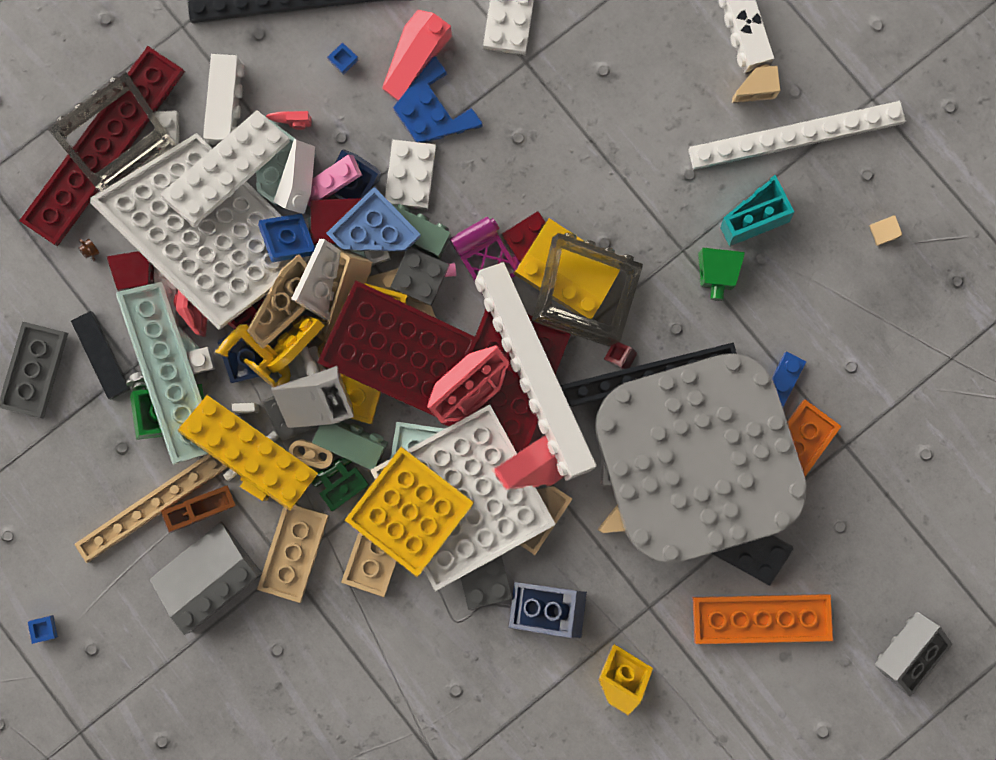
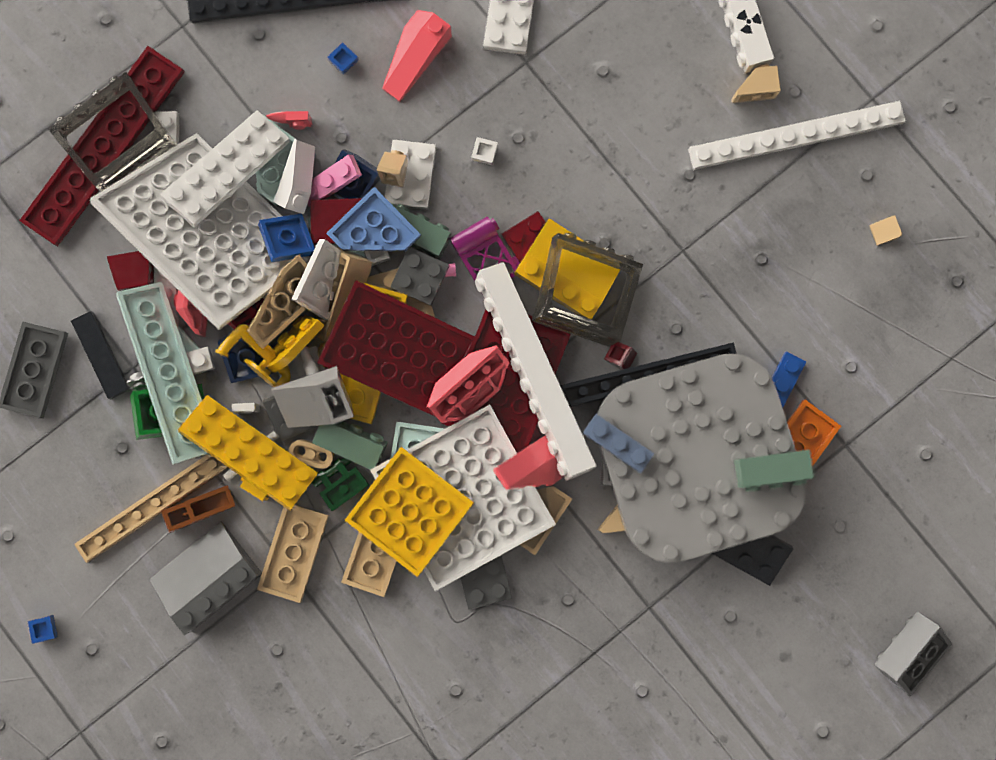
(88, 249): reddish brown plate -> none
(223, 97): white brick -> none
(393, 168): none -> tan slope
(424, 113): blue wing -> none
(484, 151): none -> white plate
(548, 610): dark blue slope -> none
(618, 443): none -> sand blue plate
(624, 679): yellow slope -> none
(719, 270): green torso -> none
(758, 214): teal wedge -> none
(762, 618): orange plate -> none
(774, 470): none -> sand green brick

